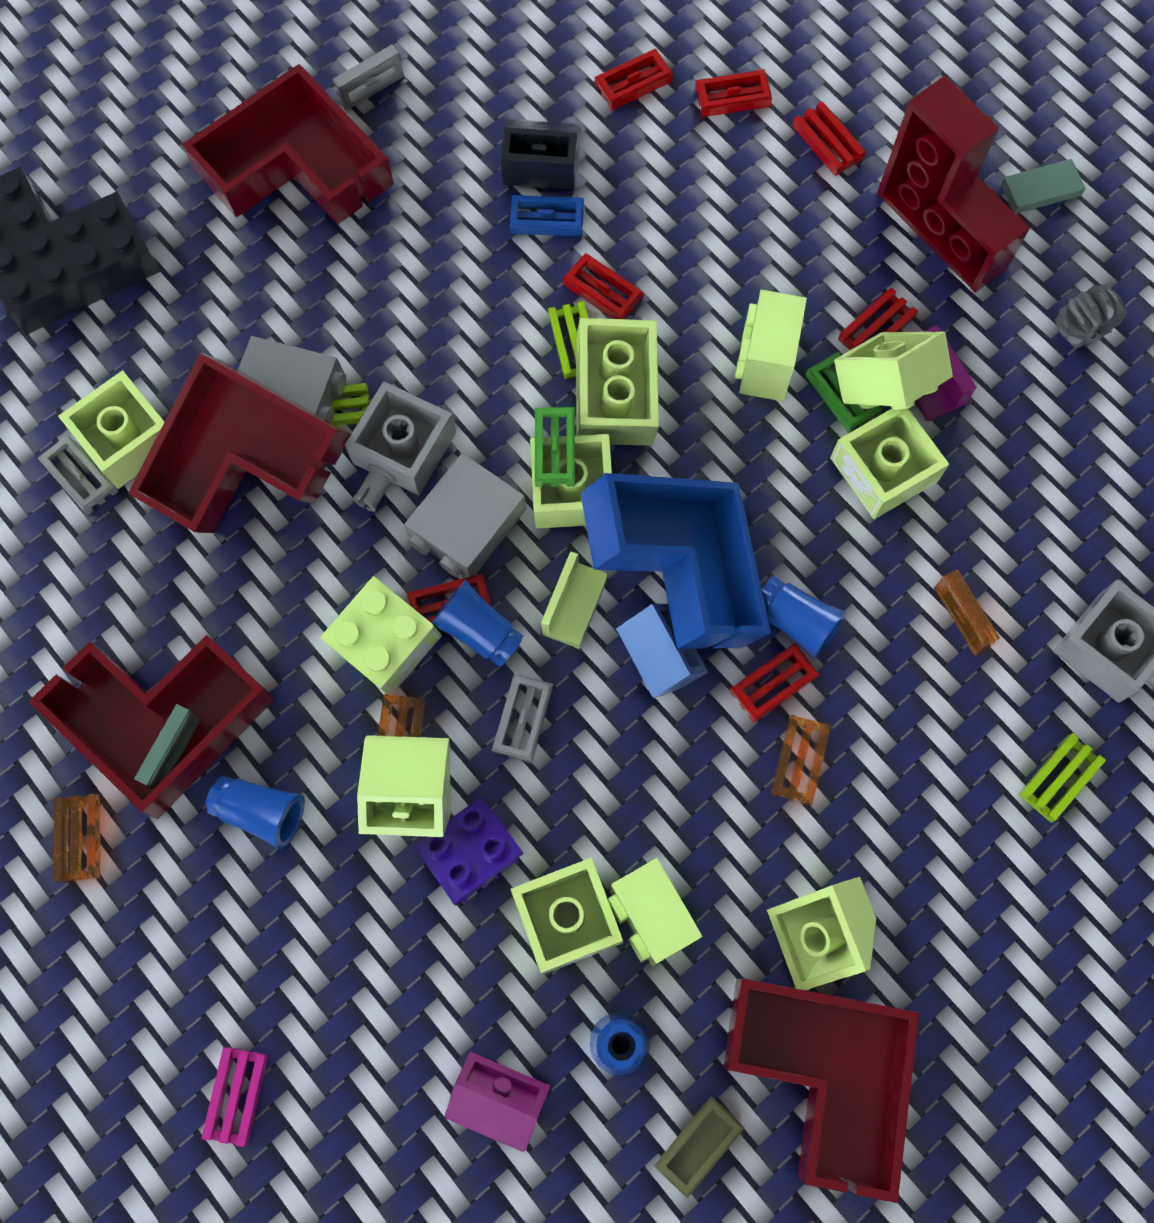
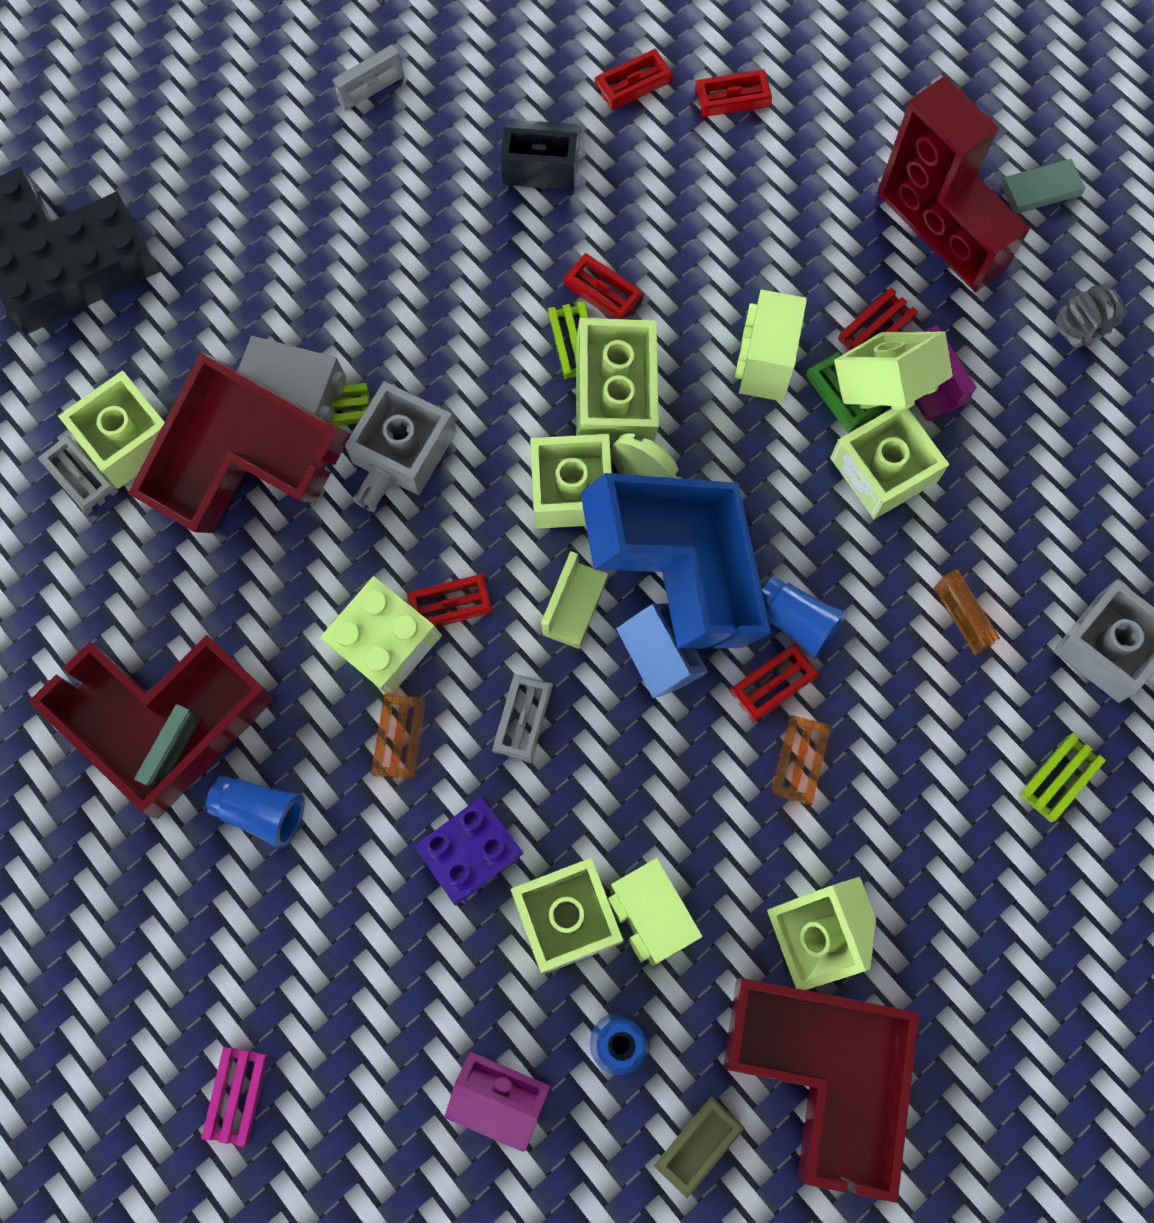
(60, 846): clear orange tile -> none
(289, 134): dark red piece -> none
(404, 786): yellowish green slope -> none
(465, 517): light grey brick -> none
(478, 625): blue plant -> none
(546, 221): blue tile -> none
(555, 478): bright green tile -> none
(642, 458): none -> yellowish green tile
(833, 135): red tile -> none

